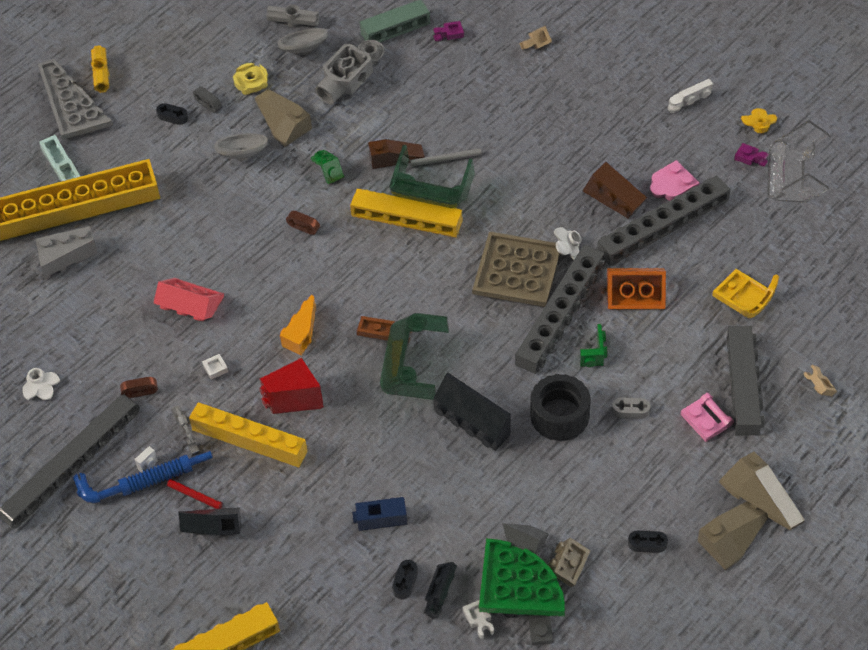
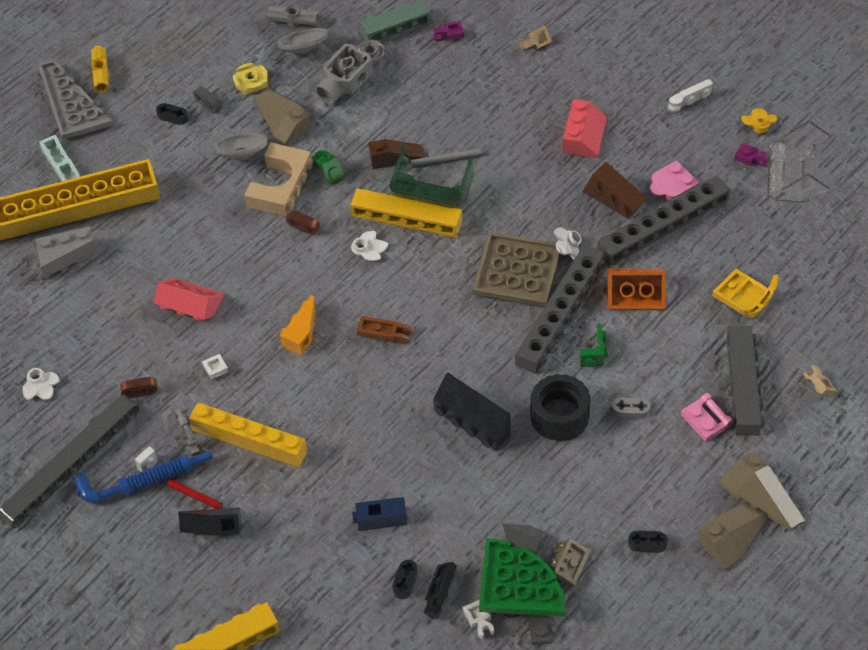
(280, 198): none -> tan arch
(291, 389): red slope -> none
(370, 246): none -> white plate
(401, 379): clear green windscreen -> none
(584, 129): none -> coral slope

